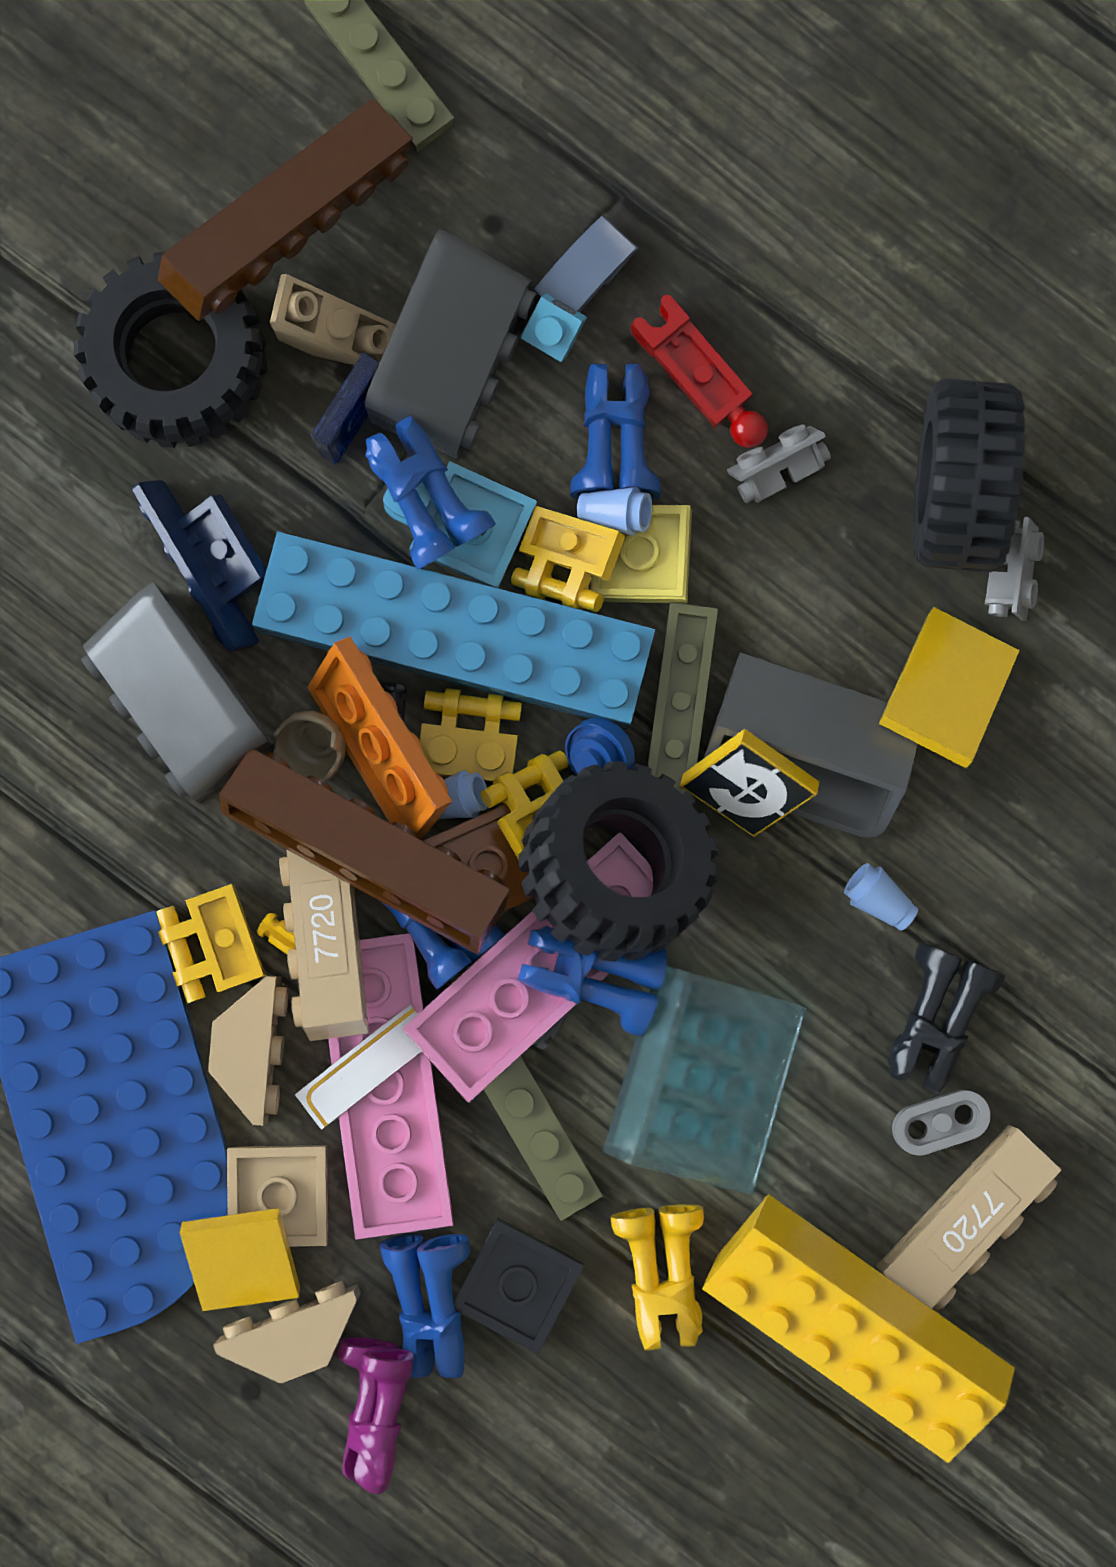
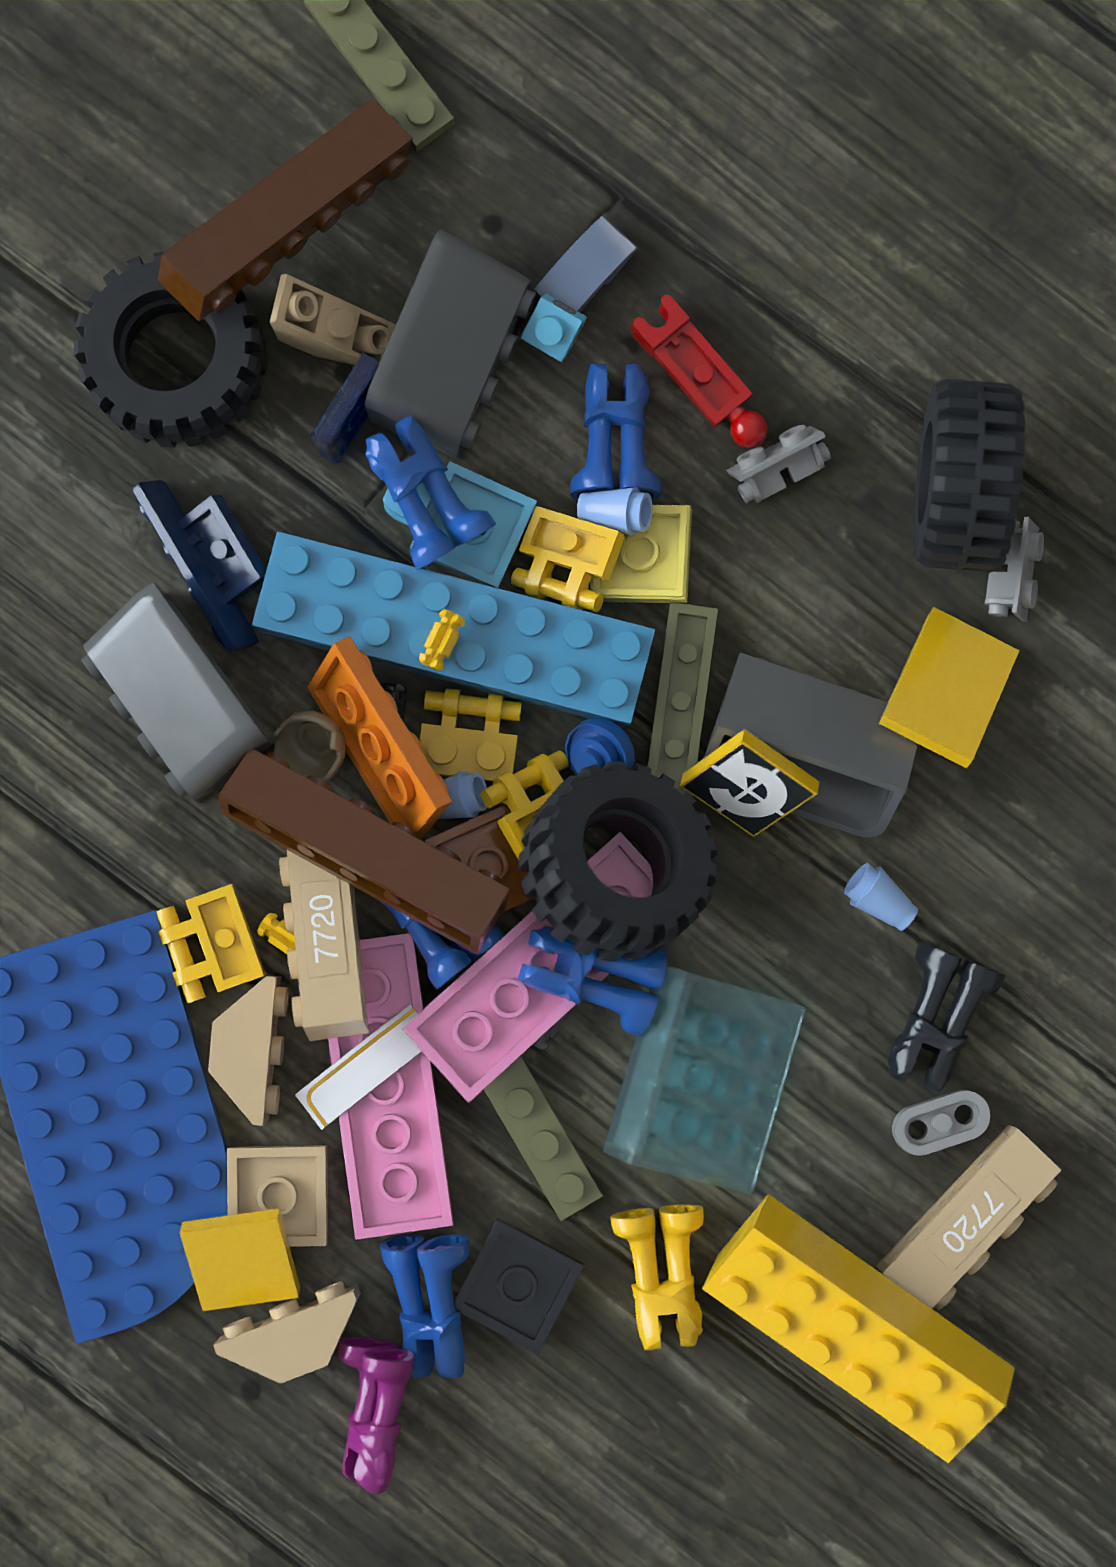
(442, 640): none -> yellow piece

